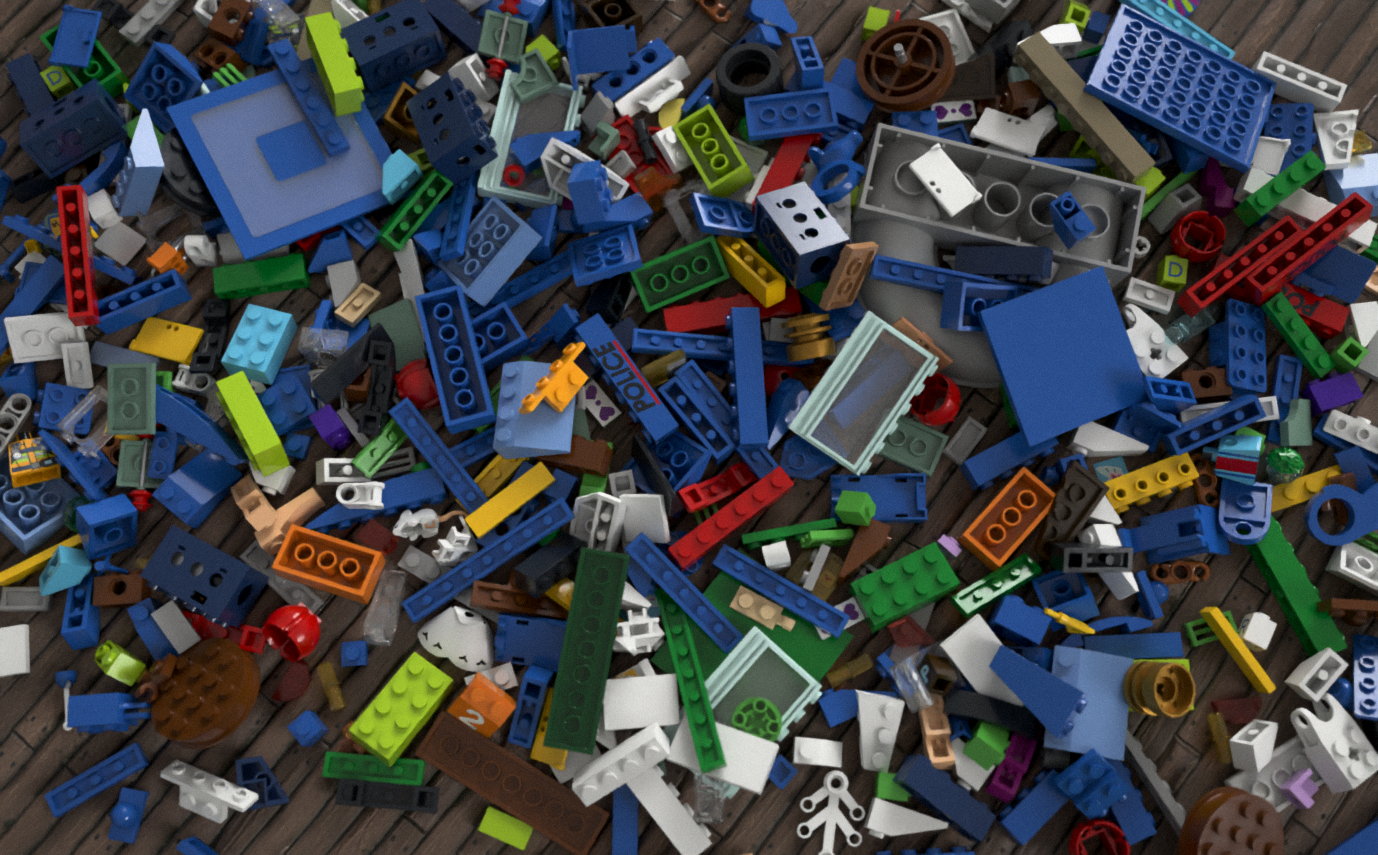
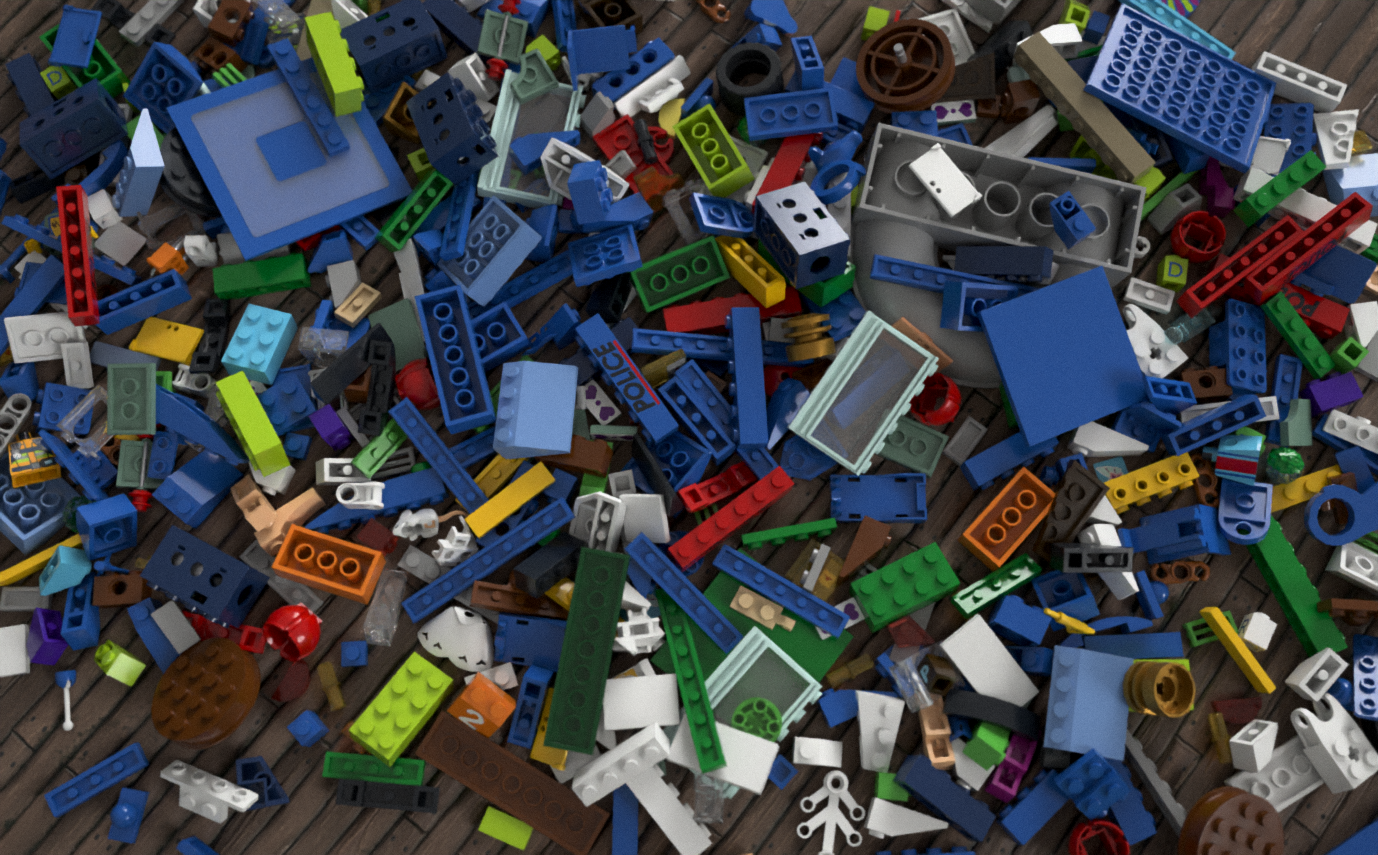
(45, 639): none -> dark purple slope
(105, 712): blue brick -> none
(151, 679): reddish brown plate -> none
(399, 175): medium azure slope -> none
(513, 181): red plate -> none
(559, 384): light orange bracket -> none
(605, 141): sand green panel -> none
(612, 432): none -> sand green tile
(672, 149): white plate -> none
(777, 556): white piece -> none
(830, 538): bright green tile -> none
(848, 275): medium nougat plate -> none
(855, 508): bright green brick -> none
(949, 547): lavender plate -> none
(996, 129): white door -> none
(1042, 693): blue slope -> none
(1300, 789): lavender panel -> none

